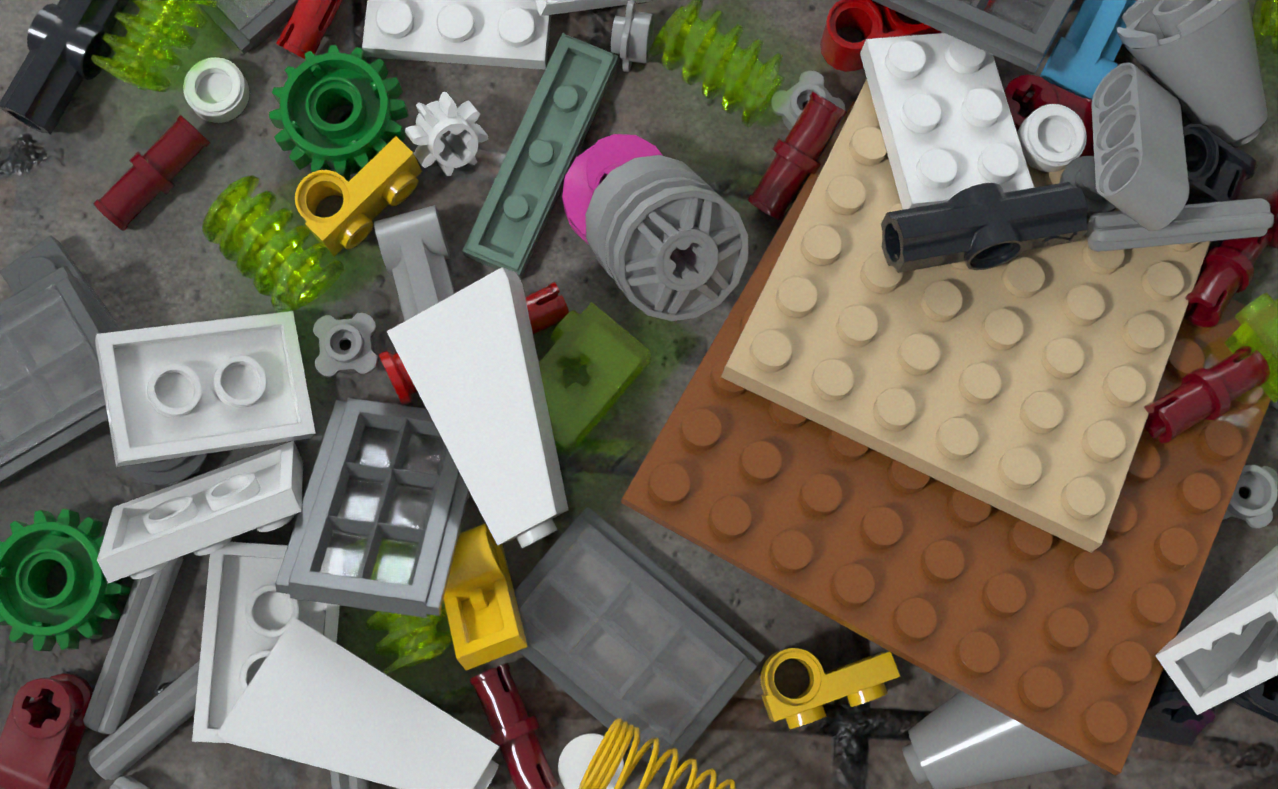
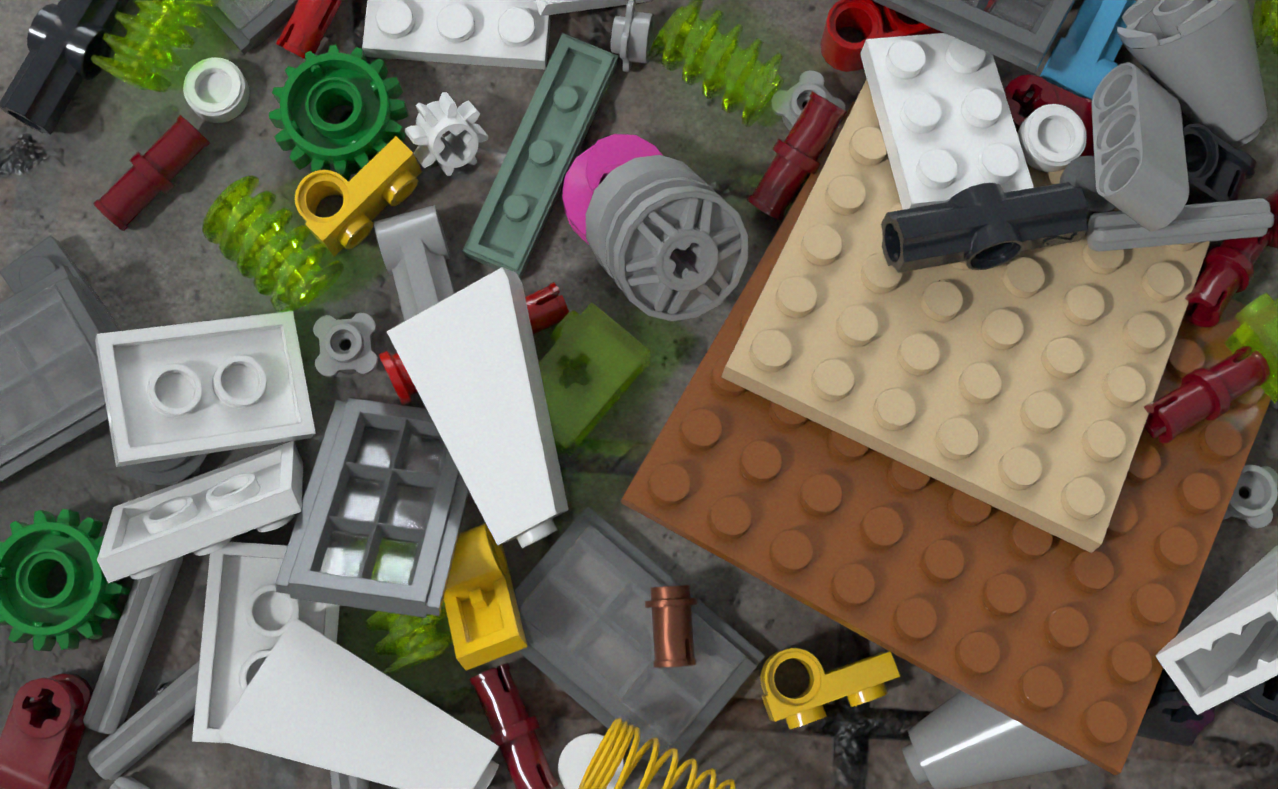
(672, 626): none -> copper pin

